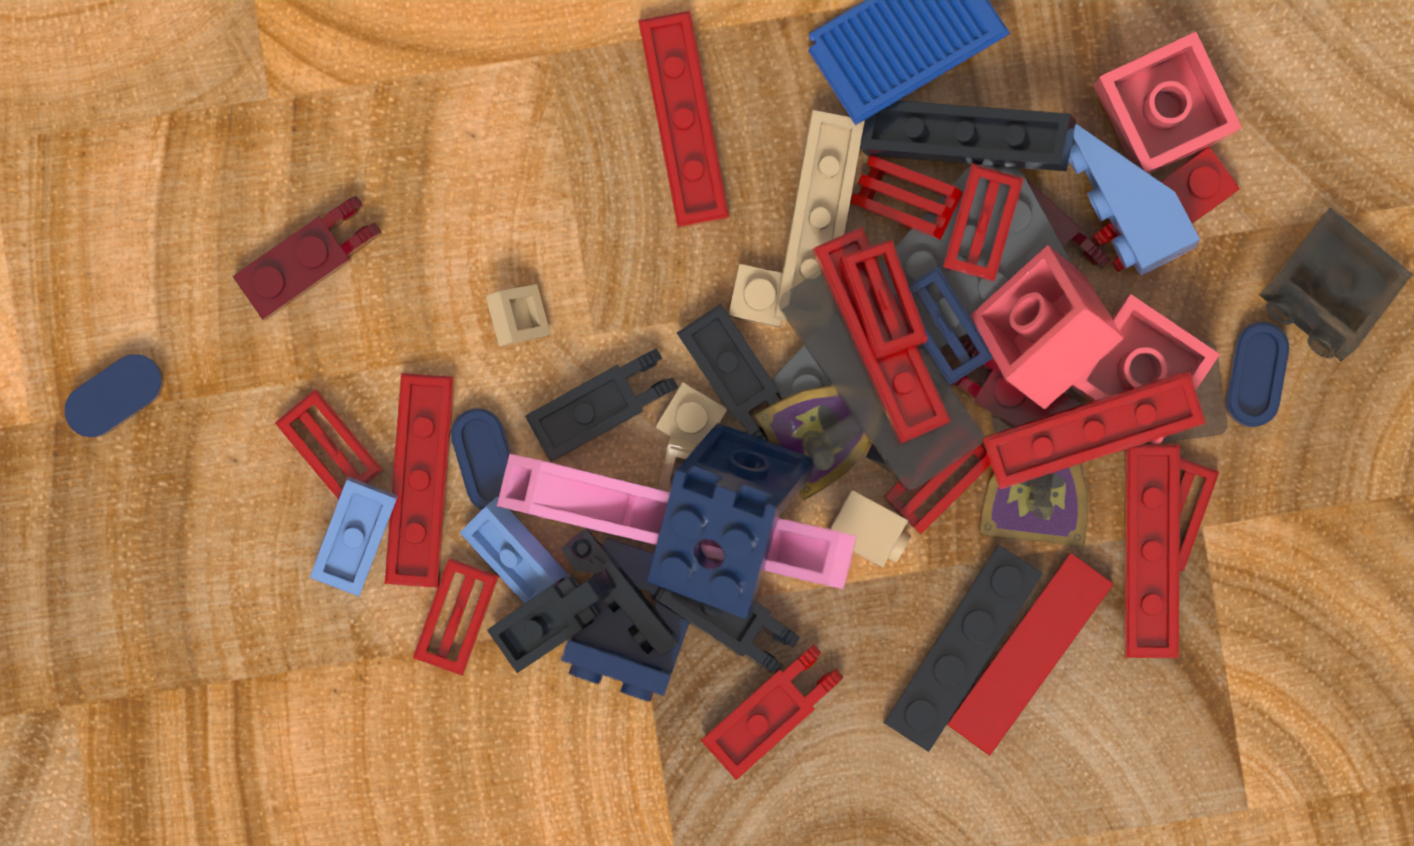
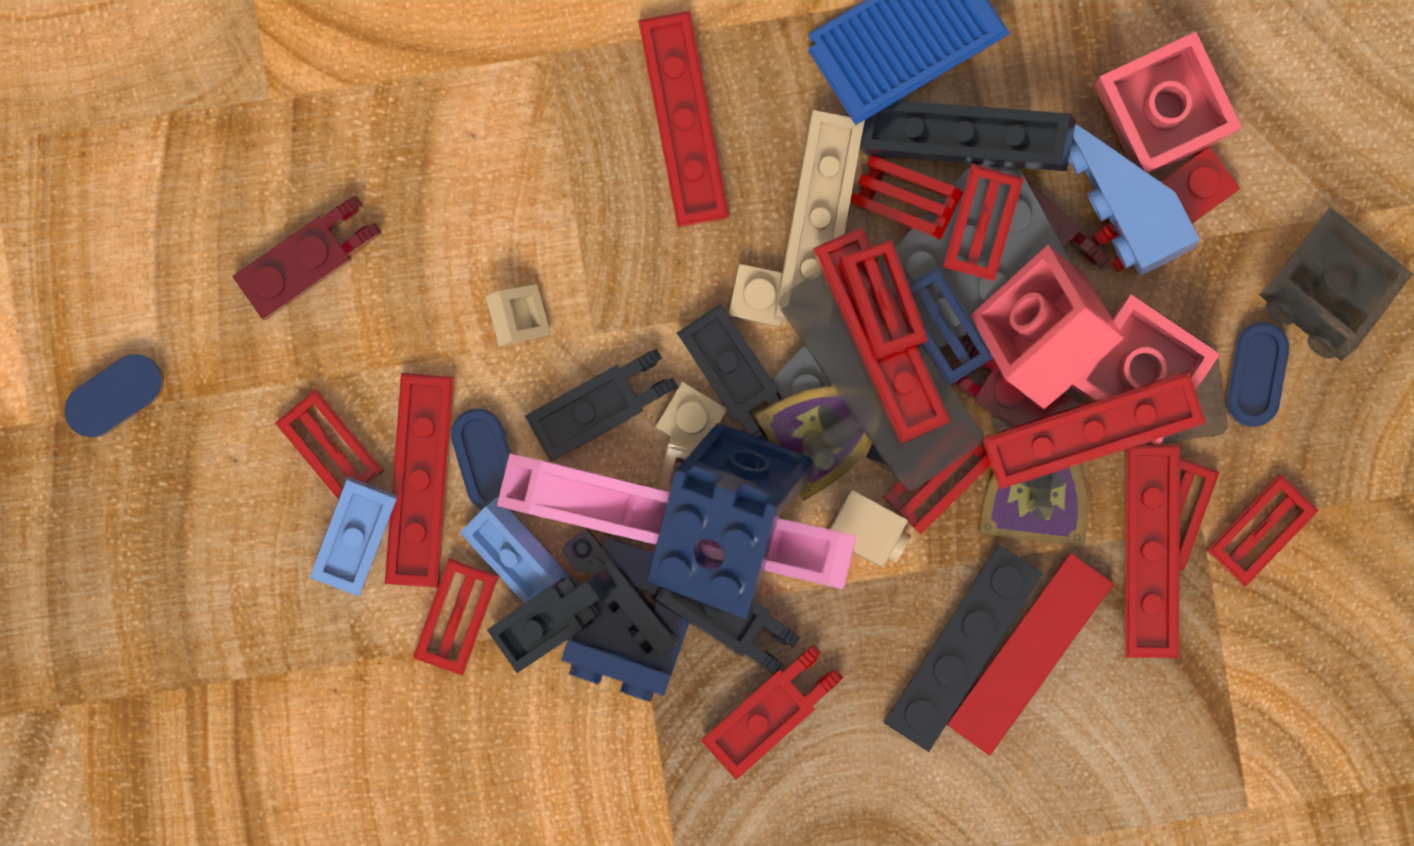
(1230, 562): none -> red tile

